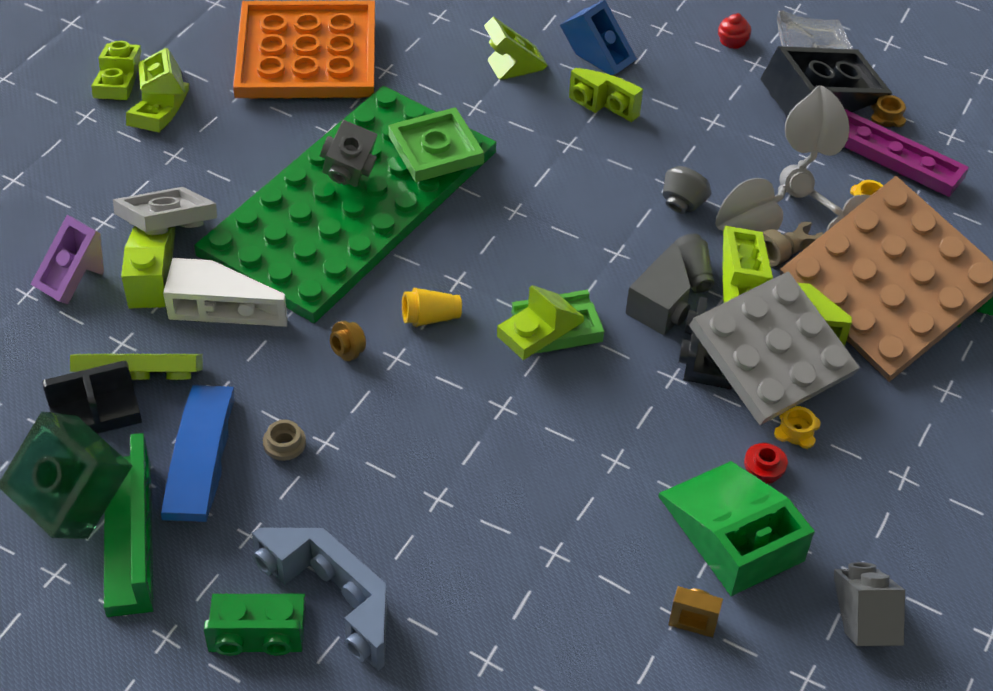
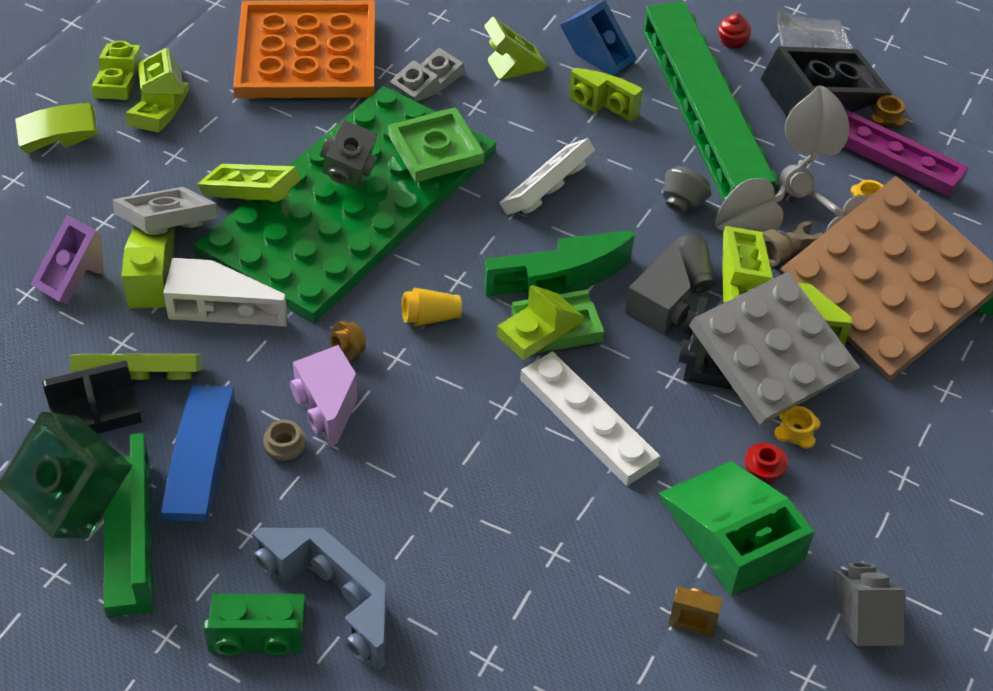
(64, 123): none -> lime slope
(250, 182): none -> lime plate
(327, 389): none -> lavender slope
(430, 77): none -> light grey slope
(548, 178): none -> white plate
(570, 268): none -> green slope
(590, 418): none -> white plate
(704, 98): none -> green brick

